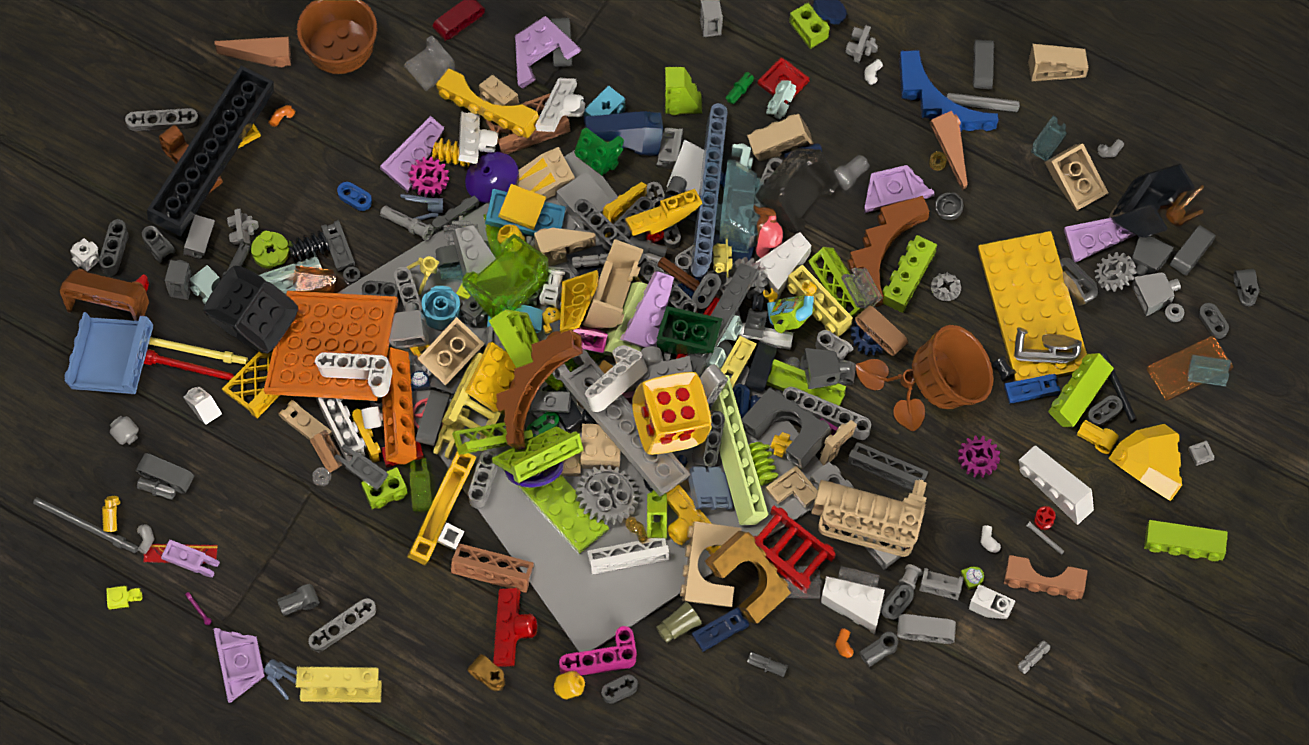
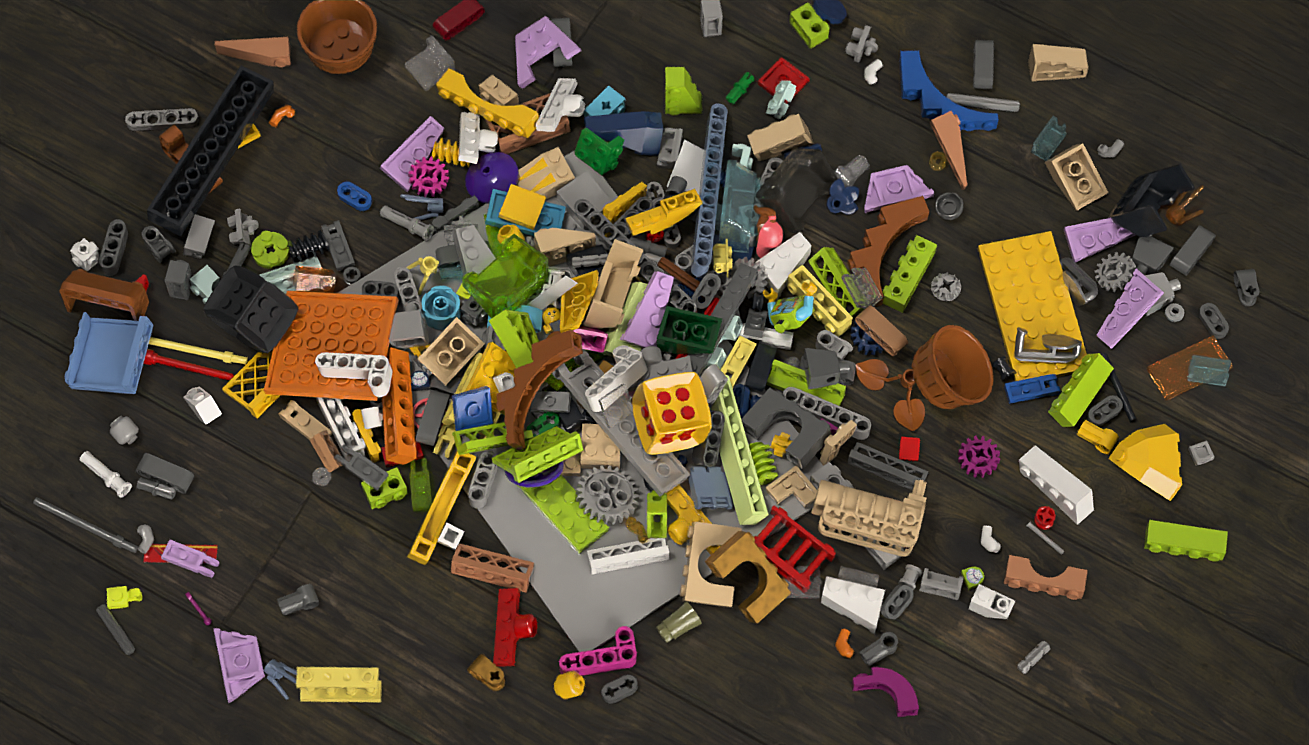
(109, 513): yellow plant -> none
(111, 479): none -> white pin
(115, 629): none -> dark grey axle
(342, 625): light grey beam -> none
(472, 408): none -> blue tile
(504, 382): none -> white tile
(553, 293): none -> white sticker
(616, 405): none -> clear piece
(719, 629): dark blue plate -> none
(767, 664): dark grey axle -> none
(845, 197): none -> dark blue plate
(893, 684): none -> magenta arch
(909, 448): none -> red slope
(926, 629): light grey beam -> none
(1135, 301): none -> lavender wing

